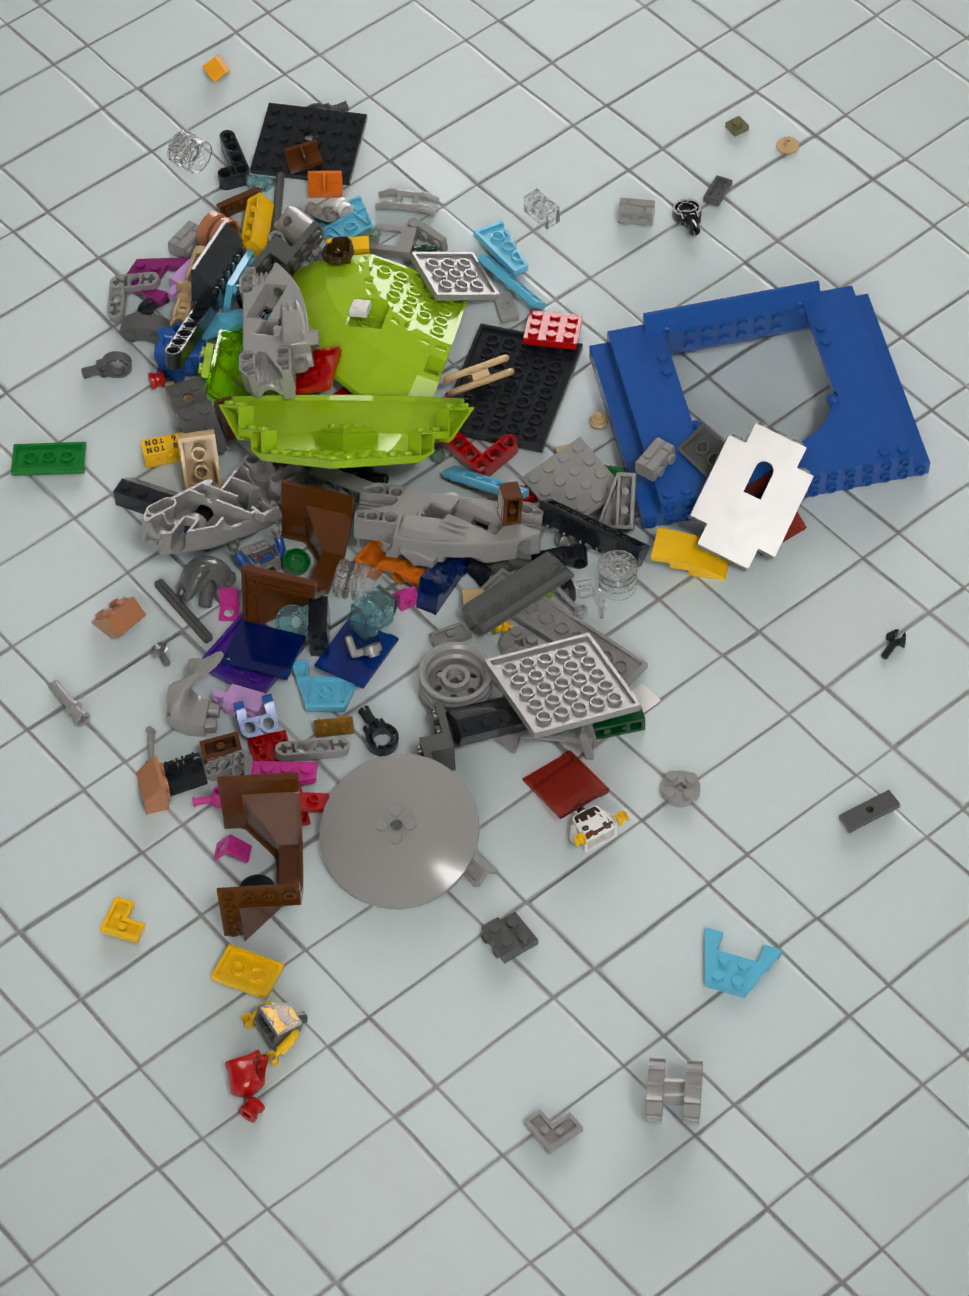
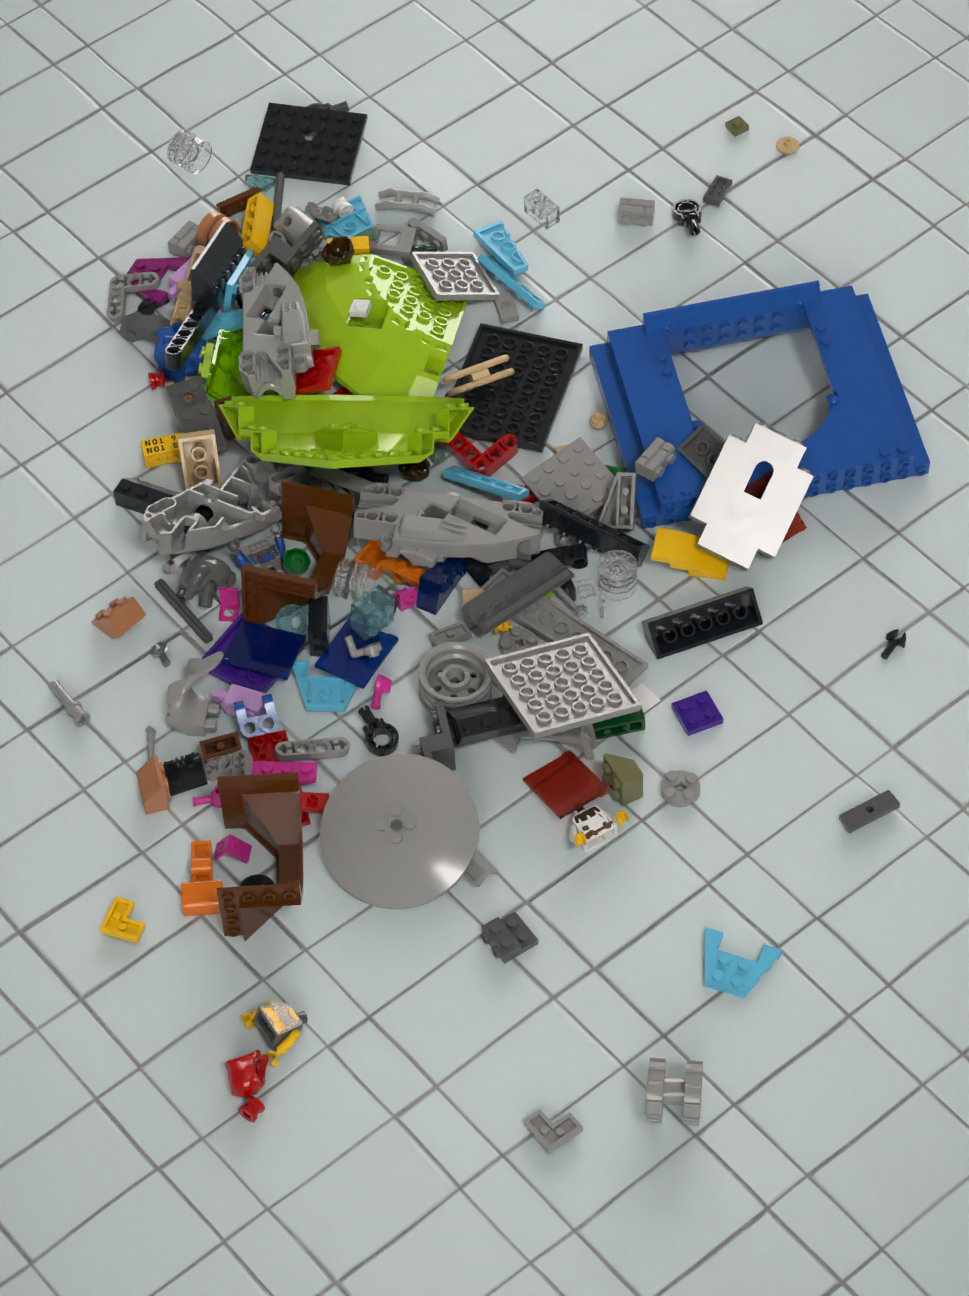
(49, 458): green plate -> none
(105, 369): dark grey pin -> none
(175, 563): none -> light grey plate
(201, 894): none -> orange plate
(216, 68): light orange panel -> none
(233, 175): black beam -> none
(247, 971): yellow plate -> none
(303, 156): reddish brown panel -> none
(325, 184): orange panel -> none
(334, 726): pearl gold hinge -> none
(382, 685): none -> dark pink bar
(415, 471): none -> dark brown hair
(510, 503): reddish brown brick -> none
(552, 329): plate -> none
(623, 778): none -> olive slope
(697, 713): none -> dark purple plate
(702, 622): none -> black slope

